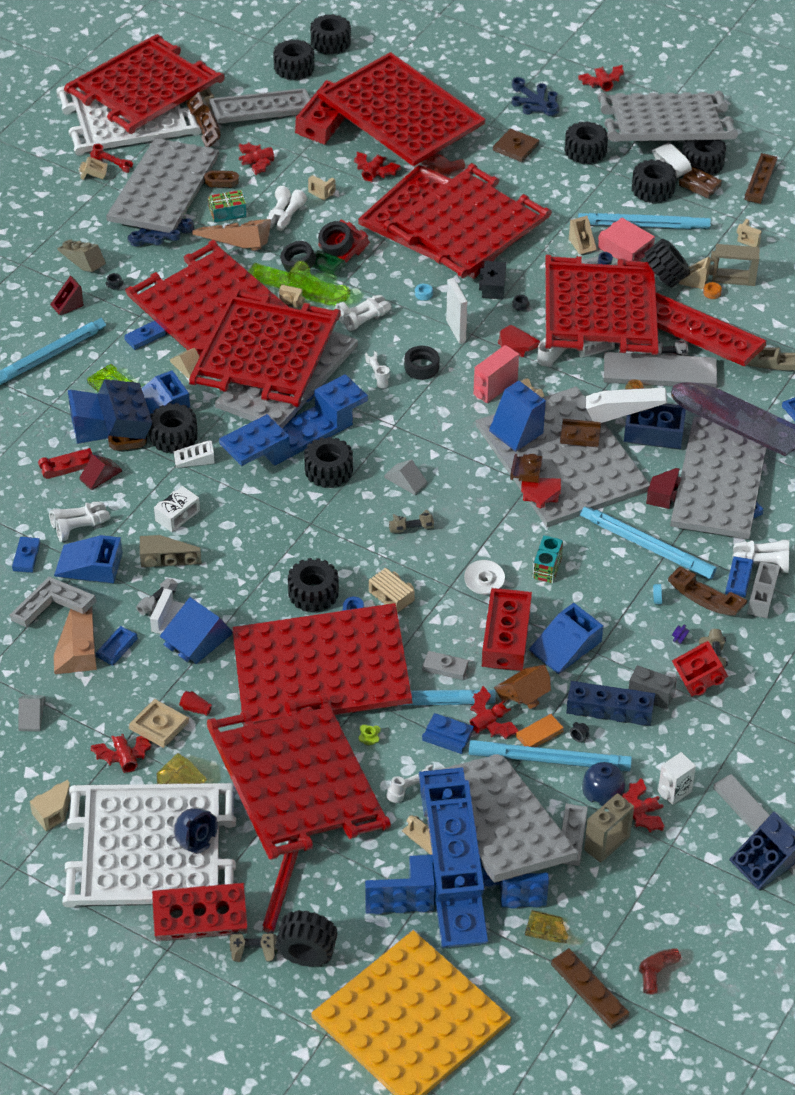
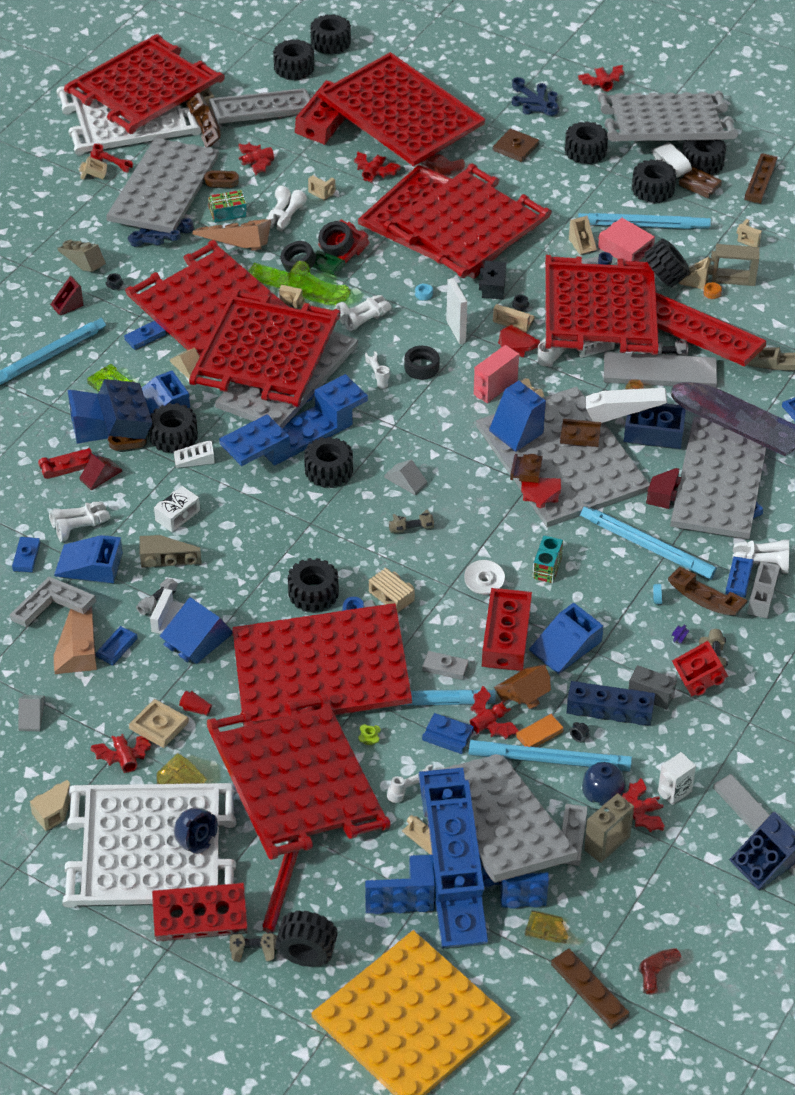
(508, 316): none -> tan panel

